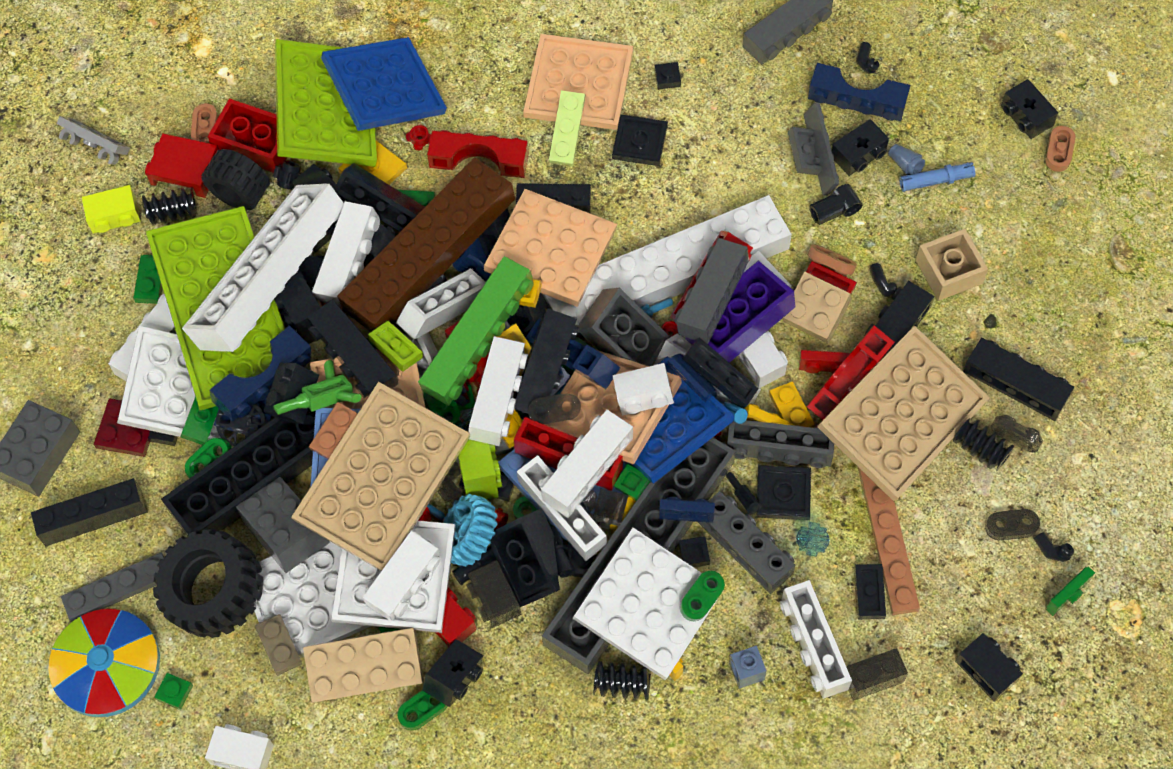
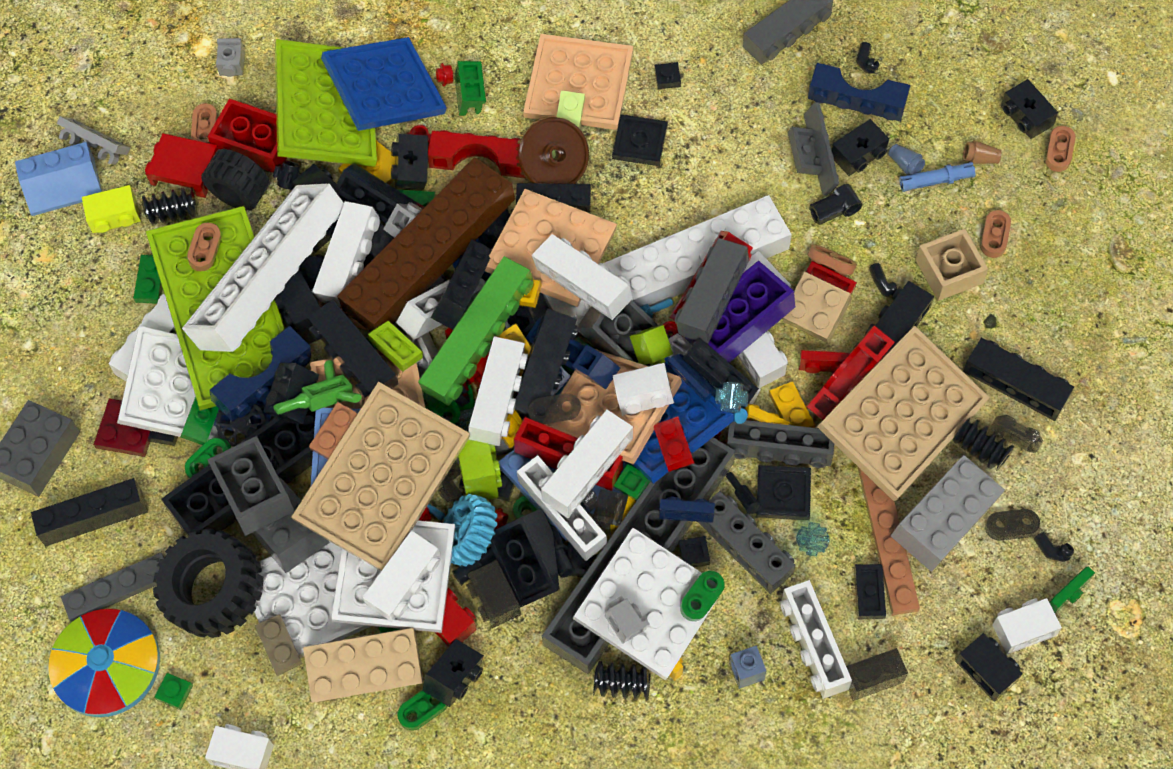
(58, 178): none -> medium blue slope
(202, 248): none -> nougat plate
(230, 57): none -> light grey brick
(251, 485): none -> dark grey brick
(401, 217): none -> light grey brick
(413, 148): none -> black brick
(444, 74): none -> red plate
(462, 285): none -> black brick
(469, 86): none -> green hinge
(537, 147): none -> reddish brown wheel
(583, 276): none -> white brick
(625, 619): none -> light grey brick
(651, 345): none -> lime brick
(673, 444): none -> red plate
(731, 397): none -> clear light blue gear
(947, 513): none -> light grey brick
(981, 153): none -> medium nougat cone
(994, 235): none -> nougat plate
(1026, 625): none -> white brick

